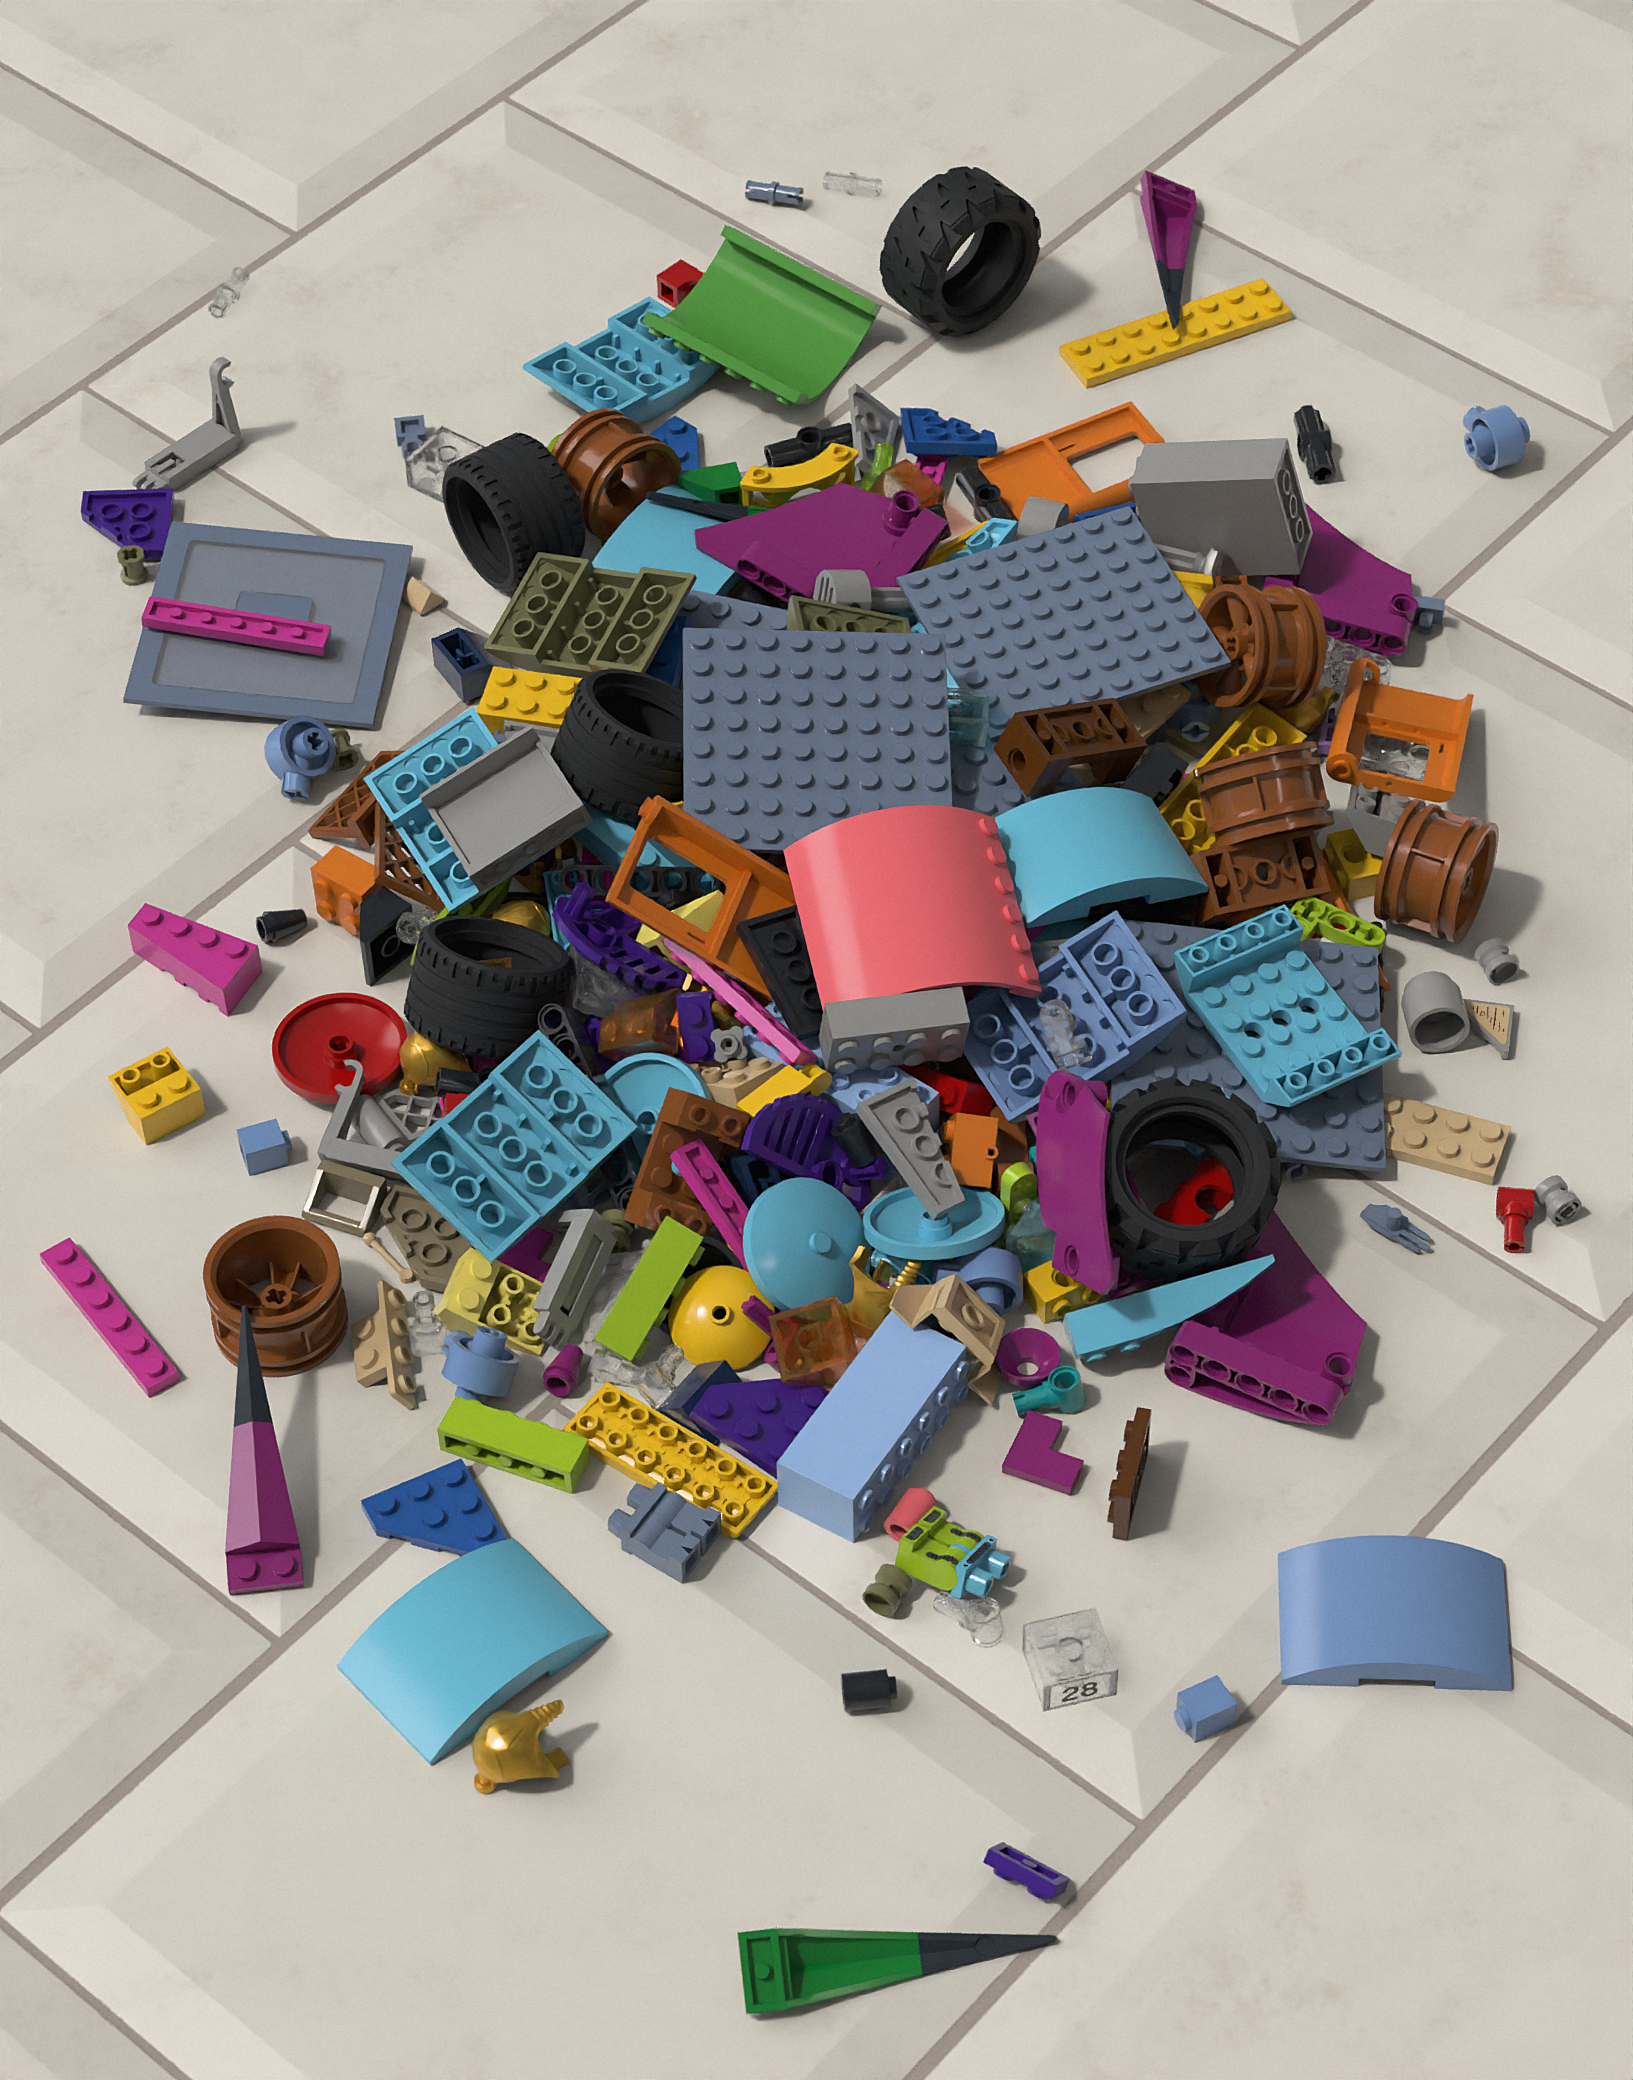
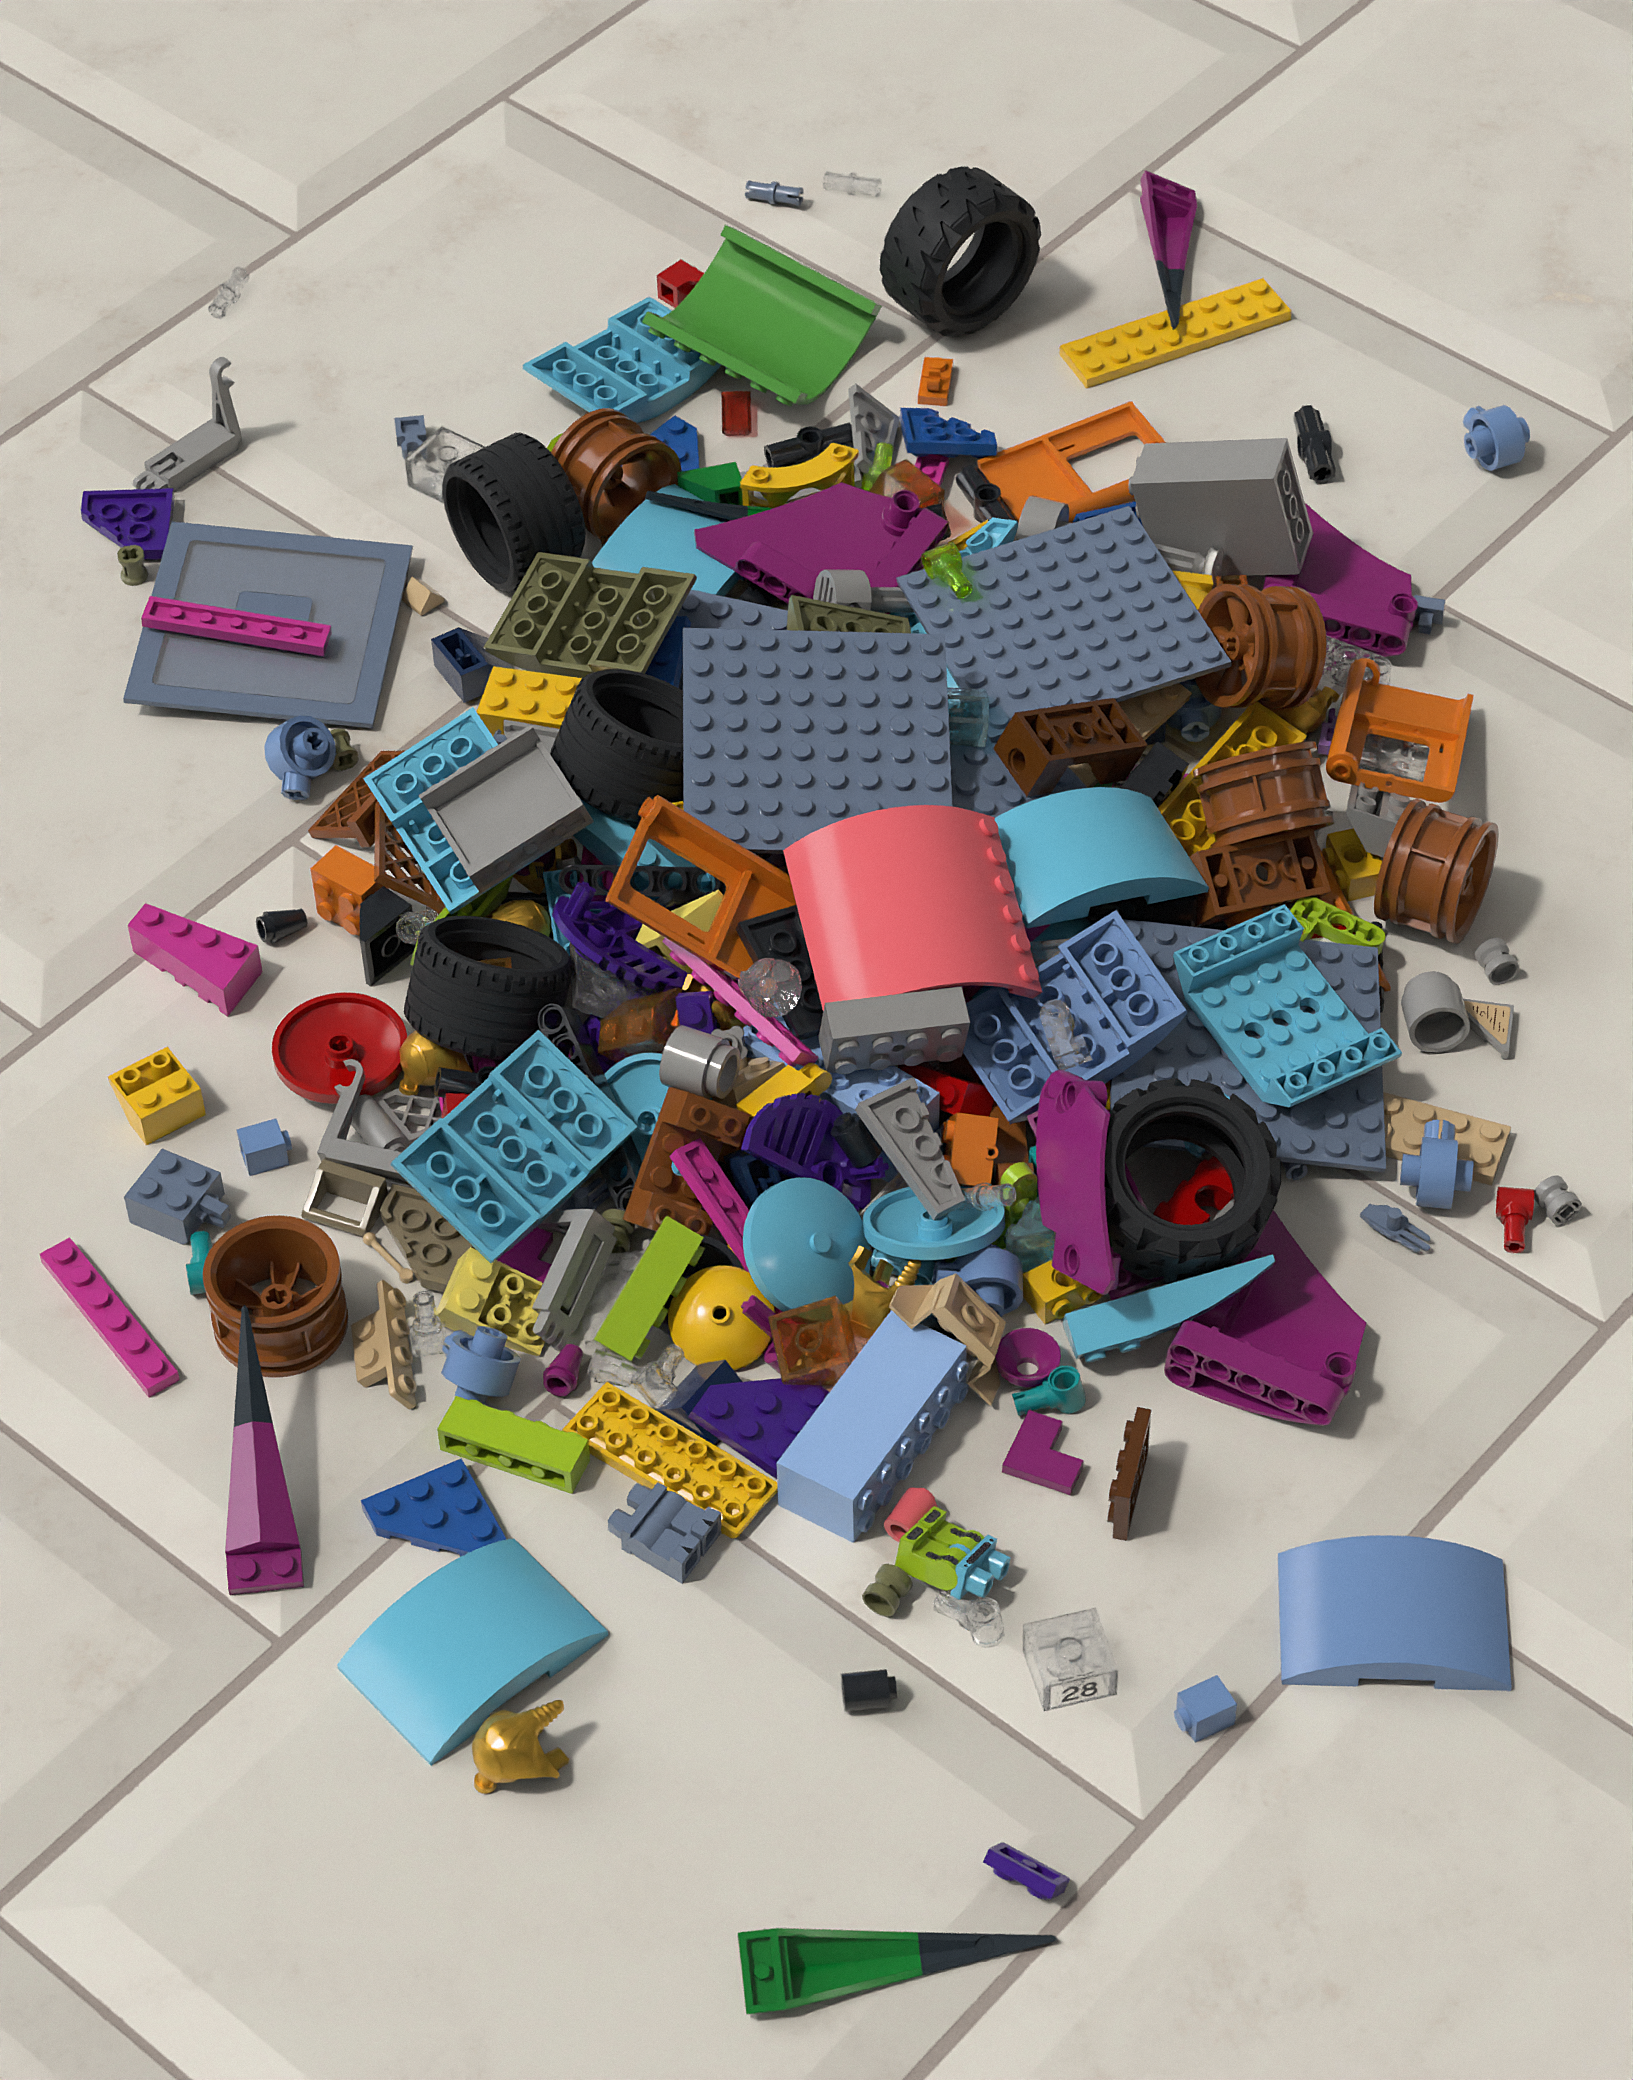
(176, 1197): none -> sand blue hinge
(200, 1248): none -> teal pin
(699, 1063): none -> light grey piece
(736, 413): none -> clear red tile
(771, 986): none -> clear hair
(935, 381): none -> orange plate
(947, 565): none -> clear neon green pin
(986, 1196): none -> clear pin
(1437, 1169): none -> medium blue piece

